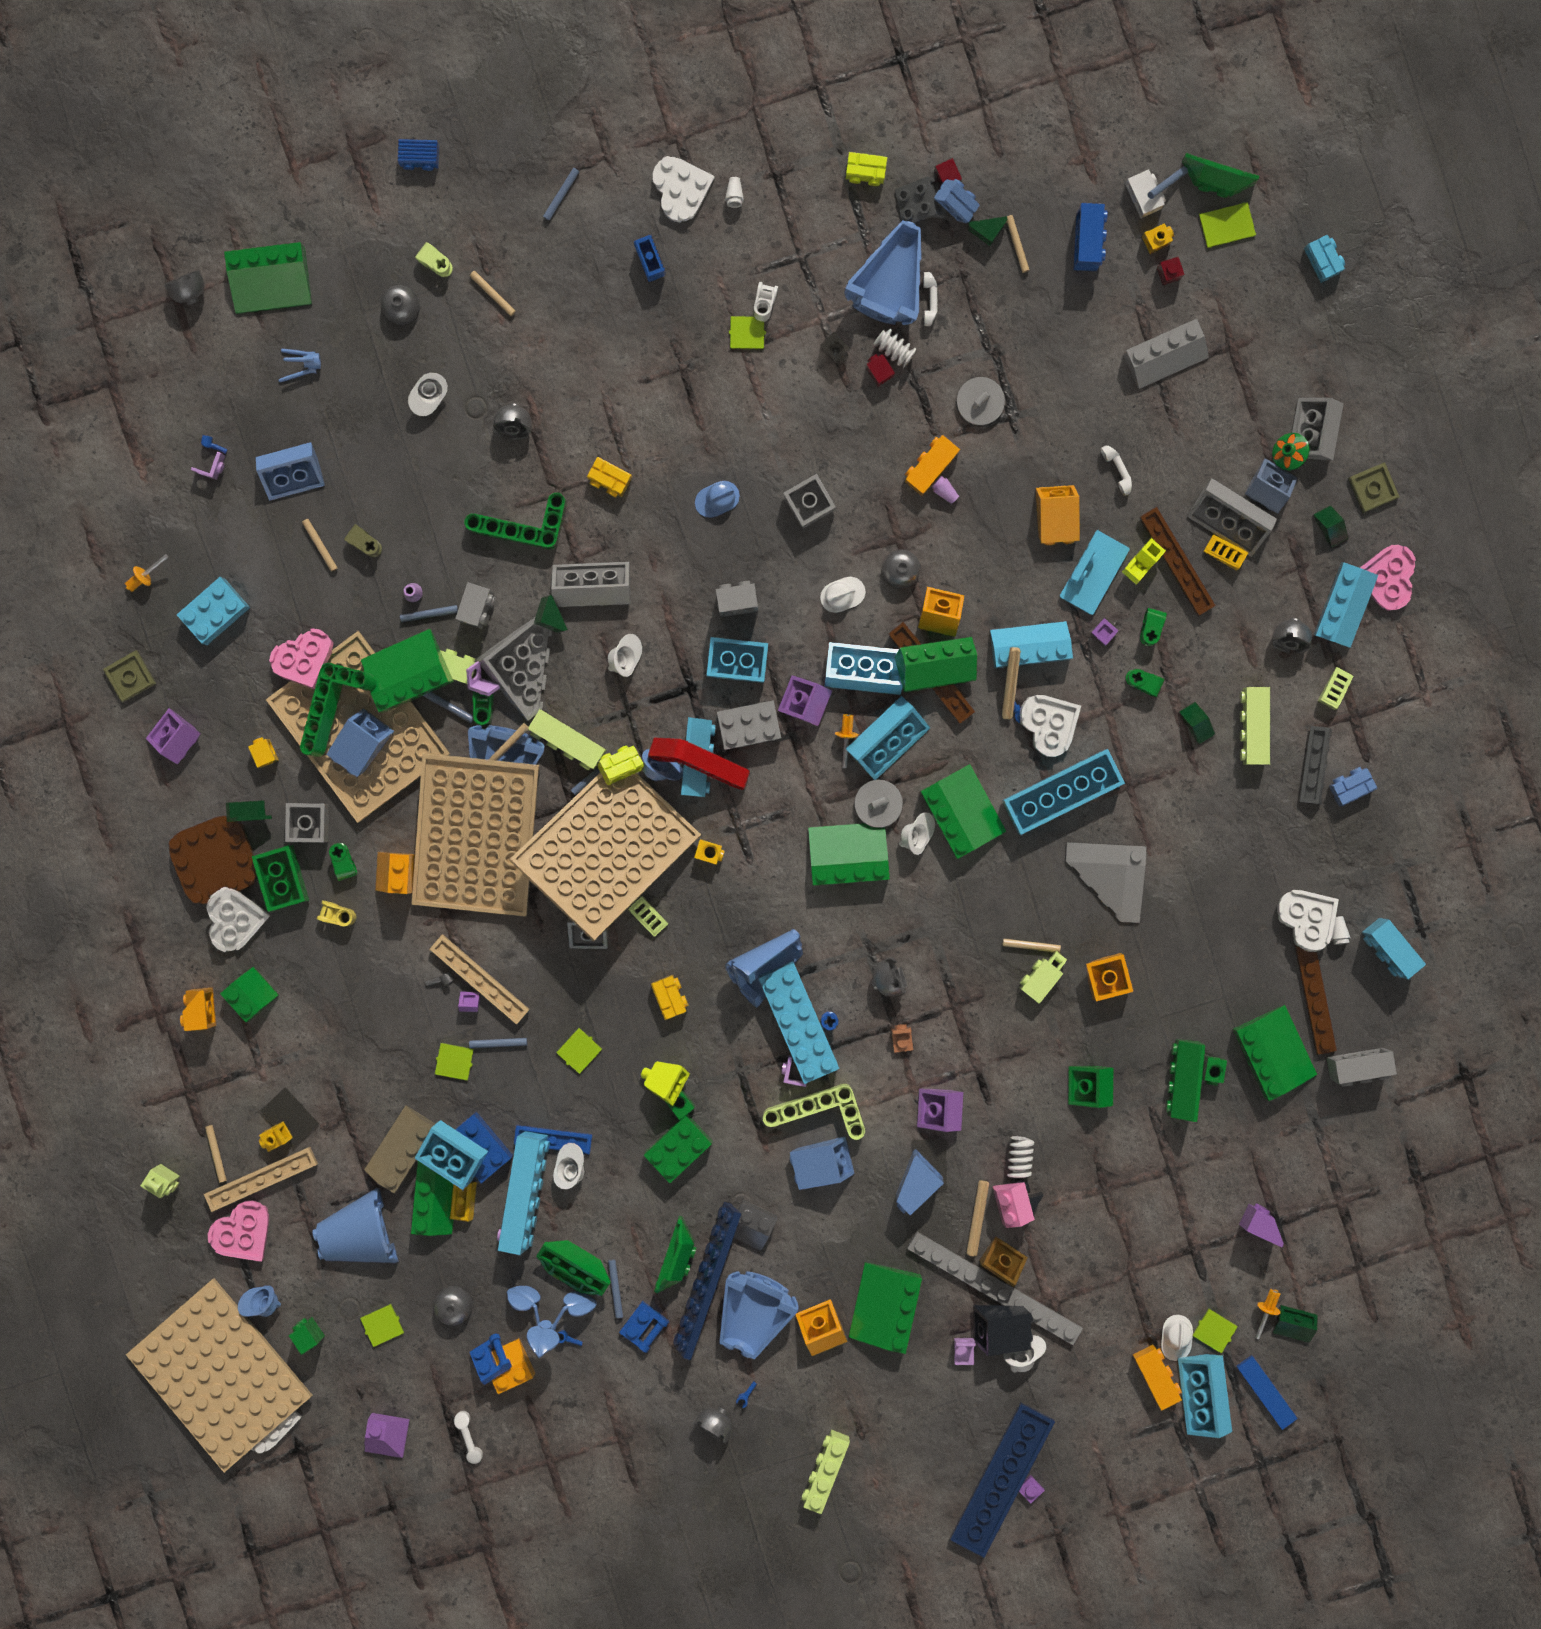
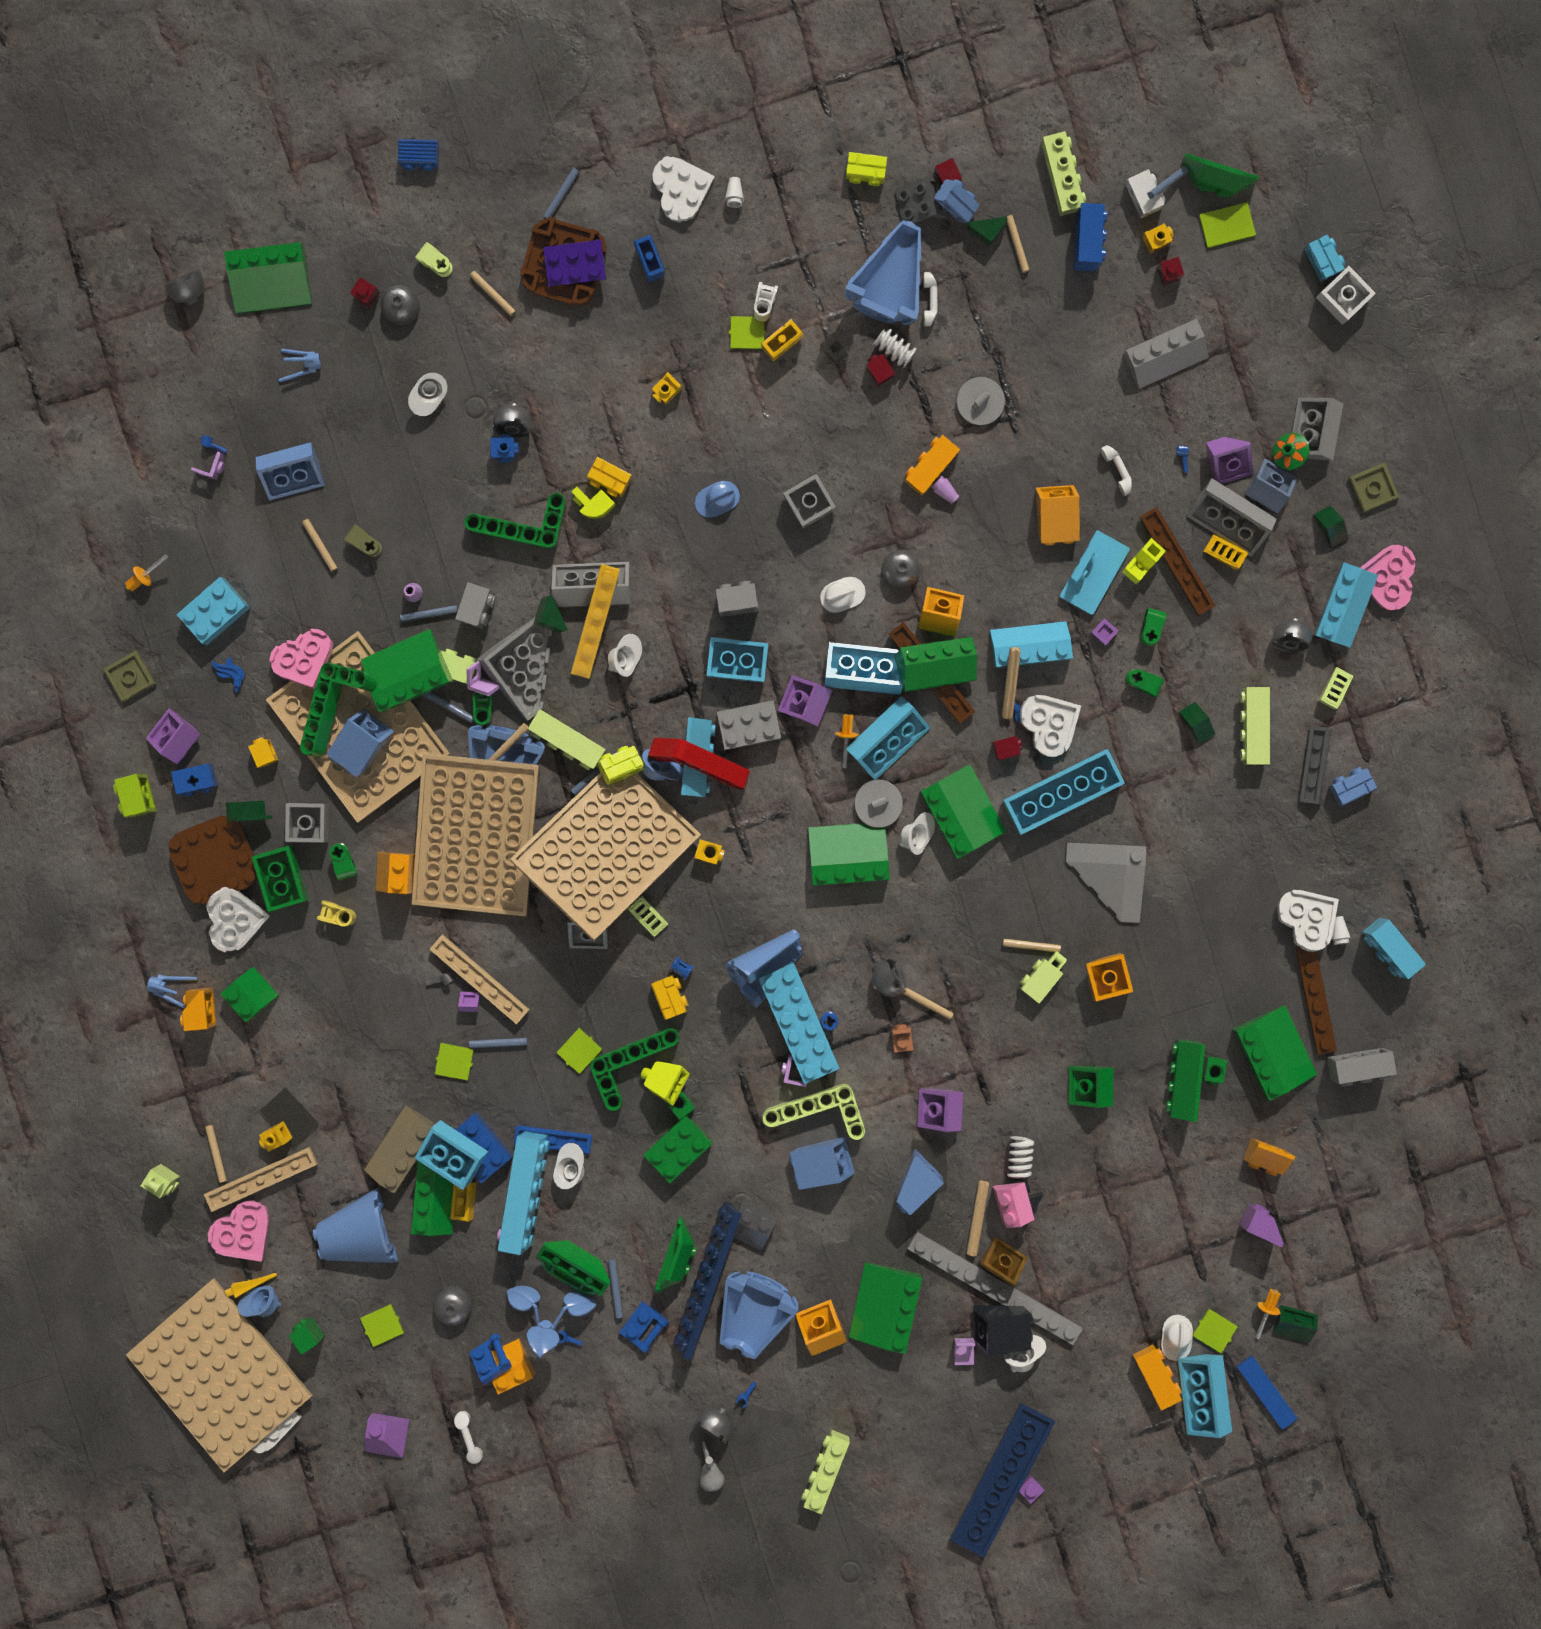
(134, 795): none -> lime brick
(158, 987): none -> medium blue plant
(205, 775): none -> blue brick
(230, 670): none -> blue piece
(241, 1287): none -> yellow piece
(364, 292): none -> dark red brick
(499, 444): none -> blue brick
(534, 273): none -> reddish brown plate
(574, 263): none -> dark purple plate
(595, 508): none -> neon yellow brick
(595, 621): none -> yellow plate
(627, 1058): none -> green beam
(665, 397): none -> yellow brick
(681, 968): none -> blue bush
(711, 1477): none -> light grey piece
(782, 340): none -> yellow brick
(927, 1003): none -> tan piece
(1007, 747): none -> dark red brick
(1062, 172): none -> yellowish green brick
(1183, 451): none -> blue hand
(1229, 459): none -> medium lavender slope
(1268, 1157): none -> light orange slope
(1345, 295): none -> white brick

